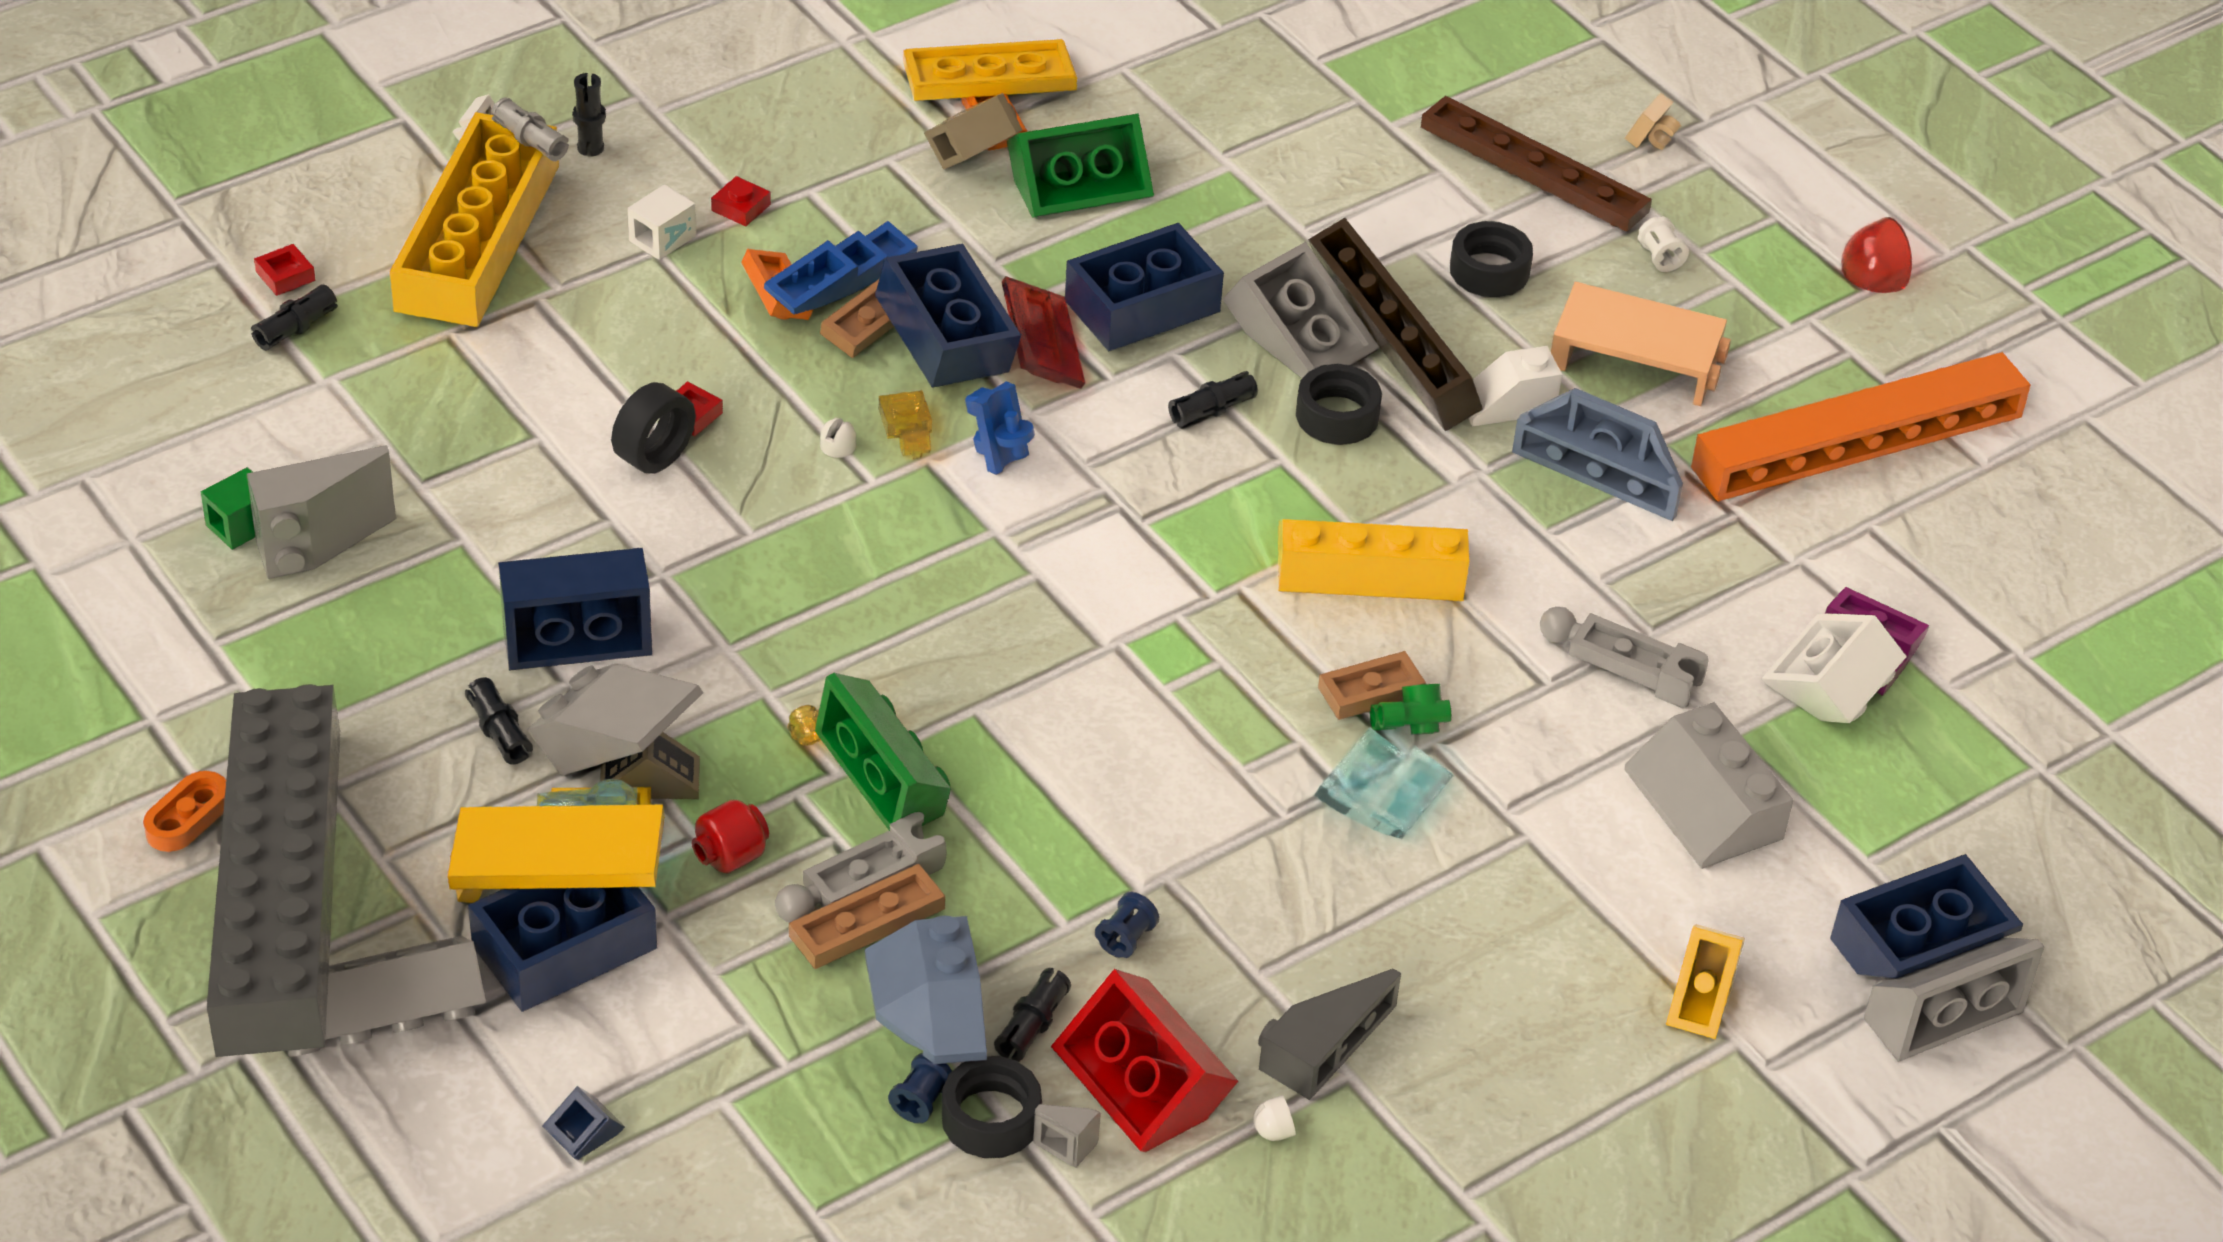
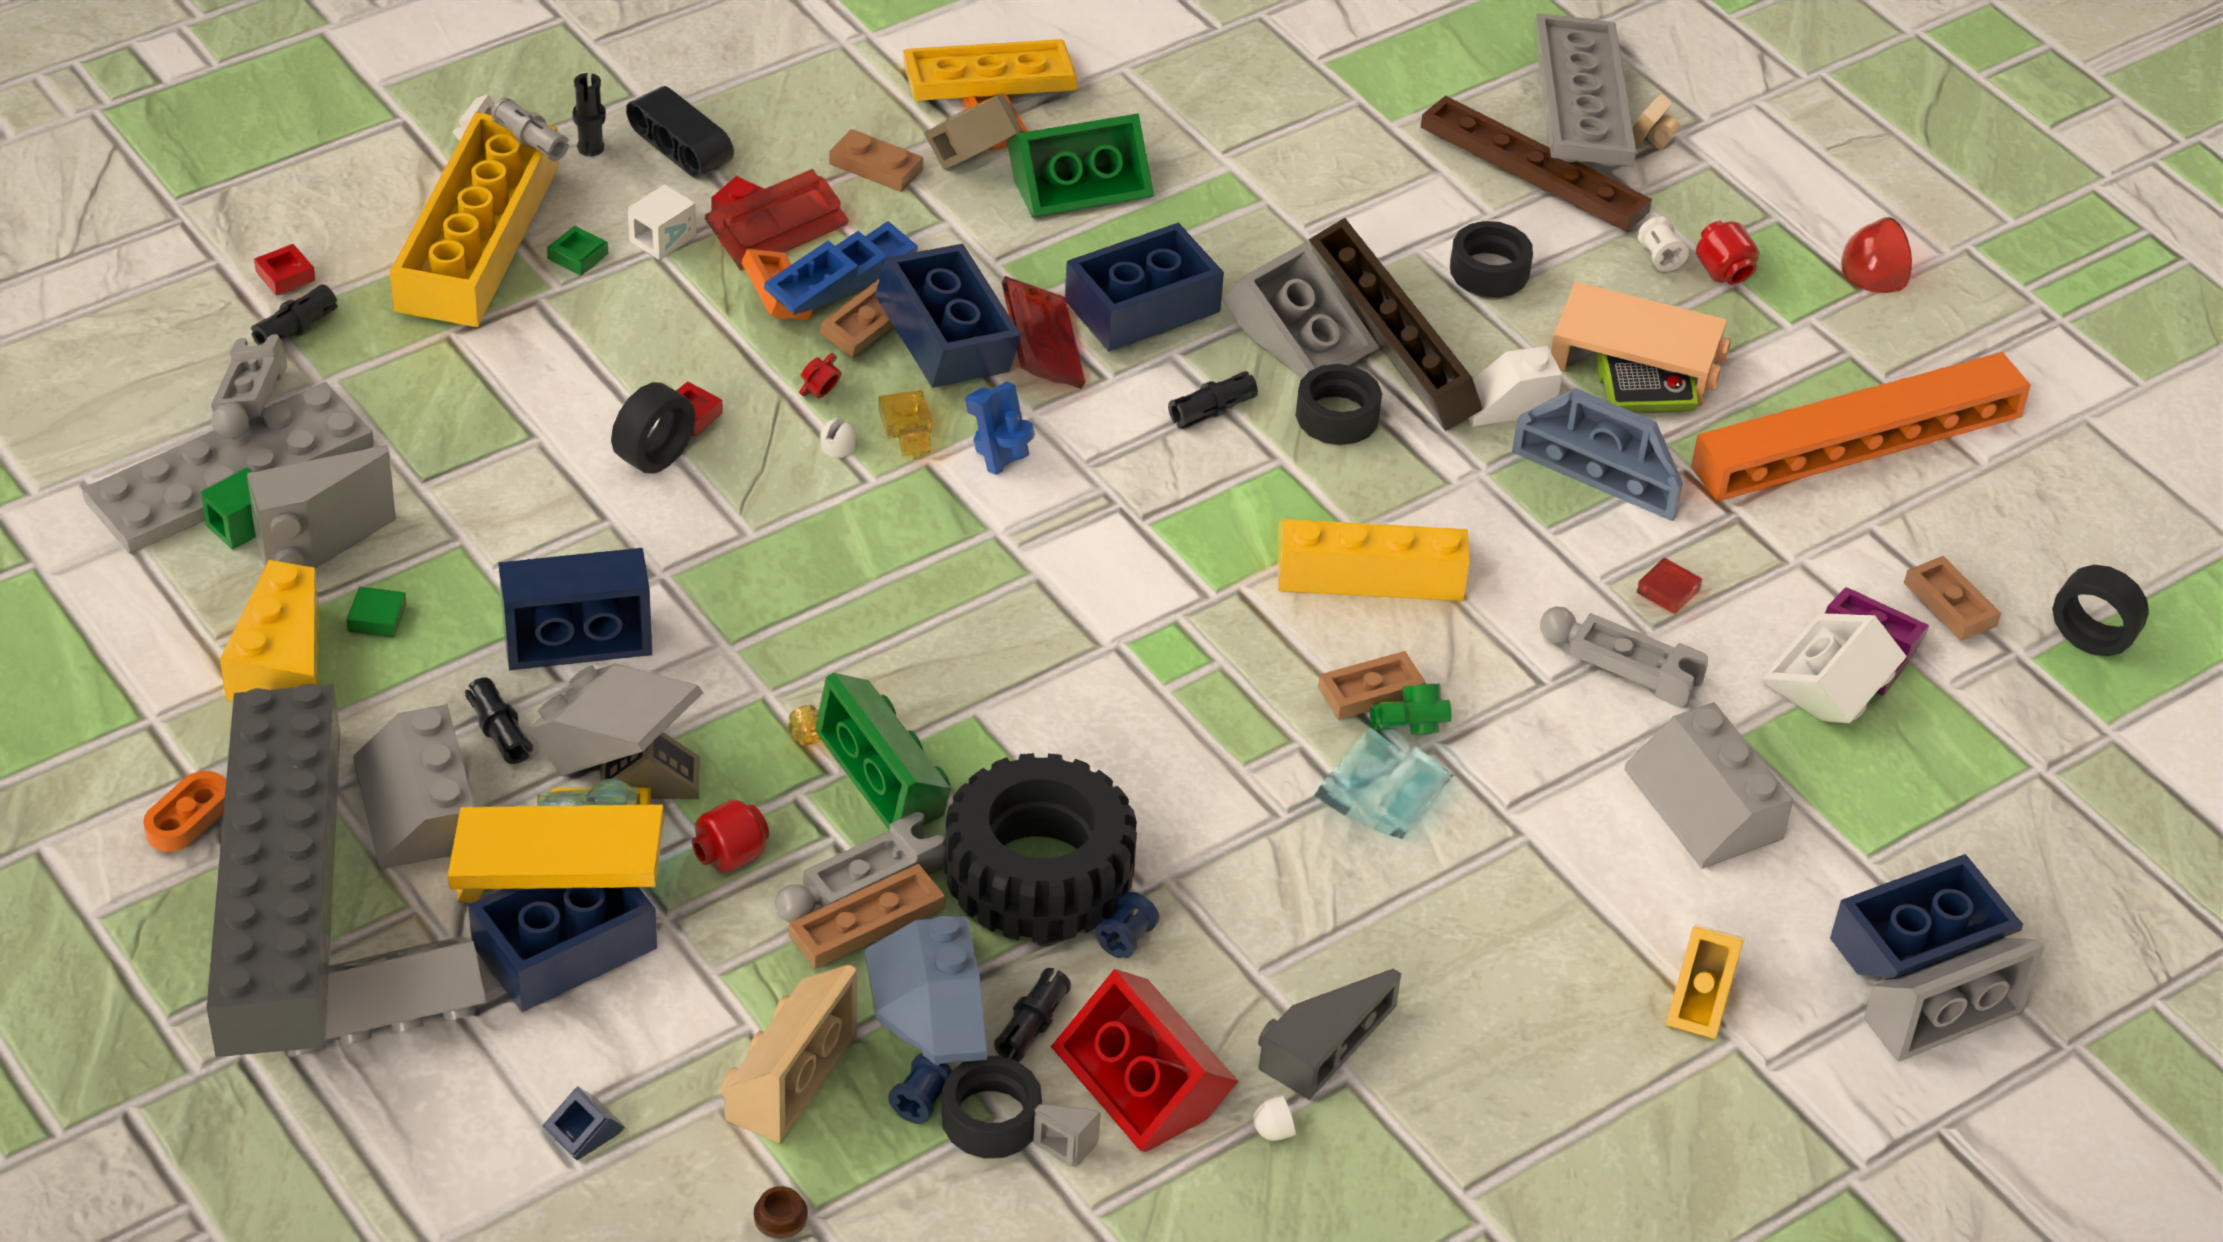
(164, 491): none -> light grey plate
(247, 385): none -> light grey plate
(276, 634): none -> yellow wedge
(376, 611): none -> green tile
(413, 786): none -> light grey slope
(577, 250): none -> green tile
(679, 131): none -> black beam
(778, 217): none -> clear red piece
(780, 1213): none -> reddish brown plate
(793, 1054): none -> tan slope
(820, 376): none -> red plate
(876, 160): none -> medium nougat plate
(1040, 894): none -> black tyre
(1584, 90): none -> light grey plate
(1645, 387): none -> slope
(1669, 585): none -> clear red tile
(1727, 252): none -> red head
(1952, 598): none -> medium nougat plate
(2112, 587): none -> black tyre

